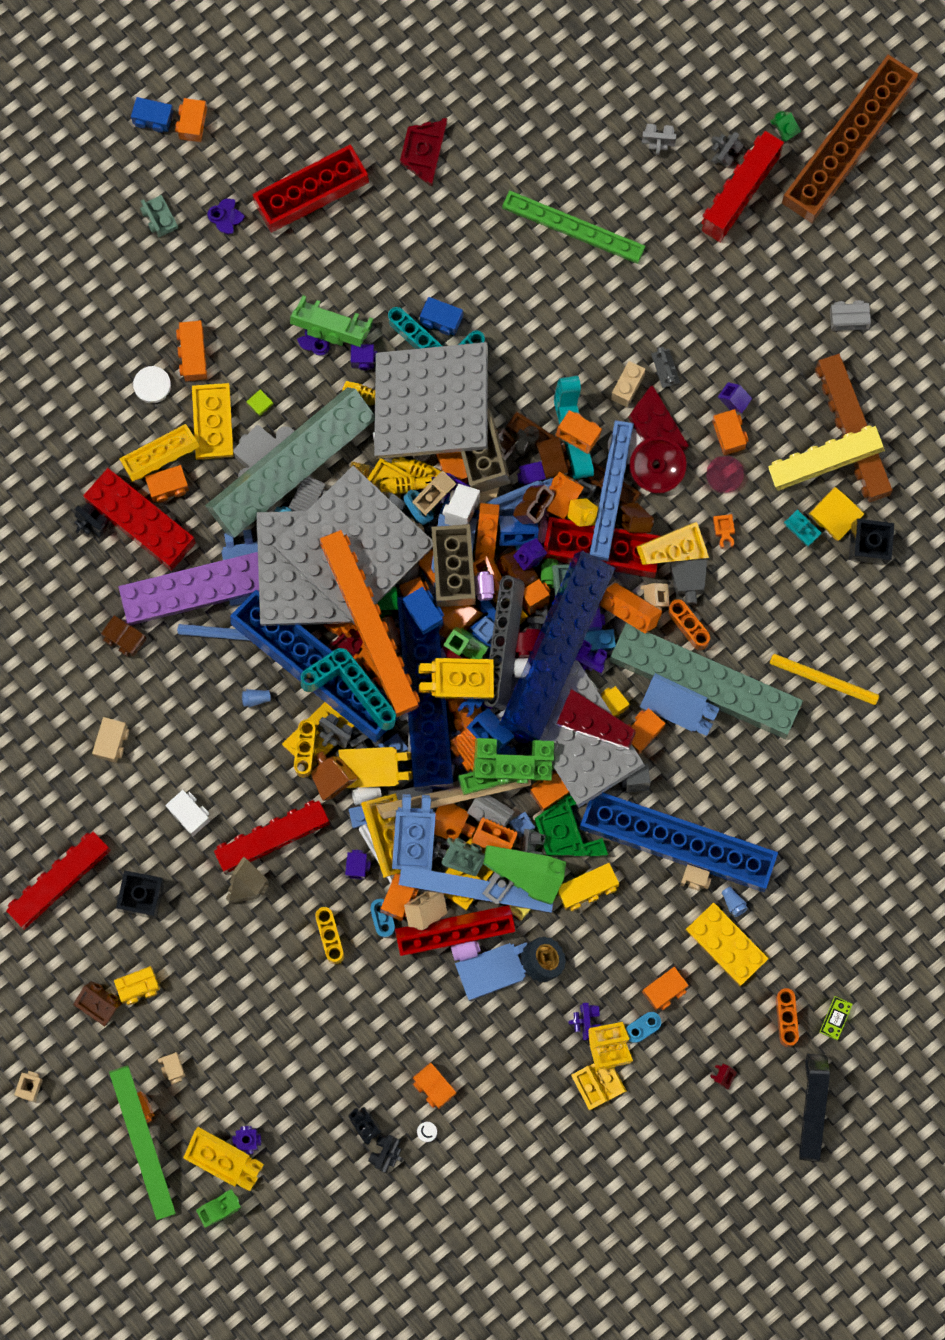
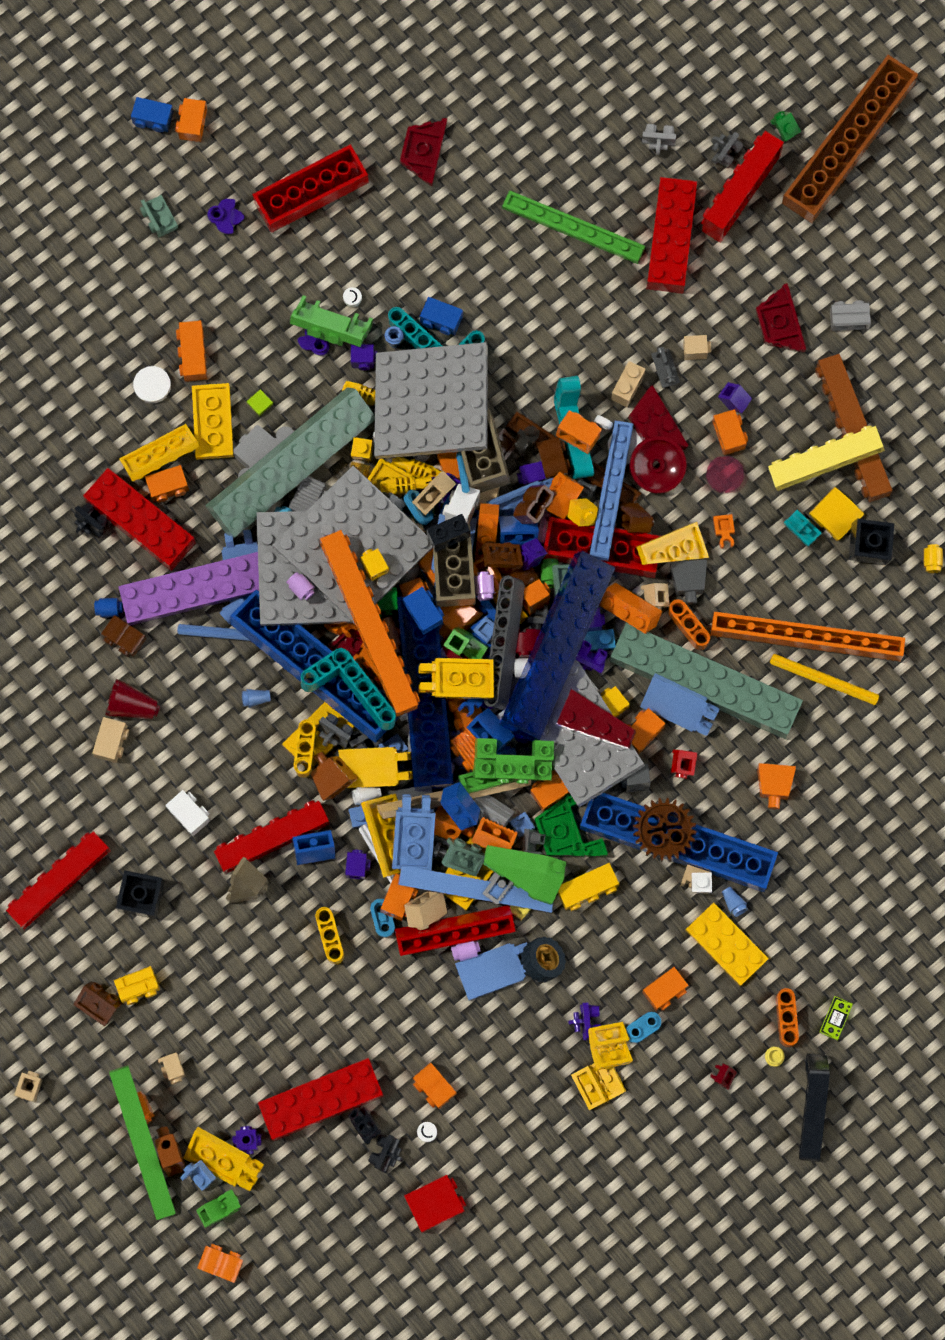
(108, 607): none -> blue brick
(130, 702): none -> dark red cone
(170, 1158): none -> dark orange torso
(199, 1174): none -> medium blue bracket
(220, 1264): none -> orange brick
(229, 609): none -> medium blue cone
(301, 586): none -> lavender brick
(314, 847): none -> blue brick
(320, 1099): none -> red brick
(352, 297): none -> white tile
(362, 449): none -> yellow brick
(374, 564): none -> yellow brick
(393, 336): none -> medium blue cone
(435, 1203): none -> red brick
(448, 533): none -> black brick
(460, 806): none -> blue brick
(462, 472): none -> dark azure bar
(501, 555): none -> reddish brown bracket
(603, 422): none -> white tile
(661, 812): none -> reddish brown gear
(671, 235): none -> red brick
(689, 763): none -> red brick
(696, 347): none -> tan brick
(701, 882): none -> white plate
(774, 1056): none -> light yellow plate
(775, 782): none -> orange torso
(780, 322): none -> dark red wing
(807, 636): none -> orange brick
(933, 558): none -> yellow brick

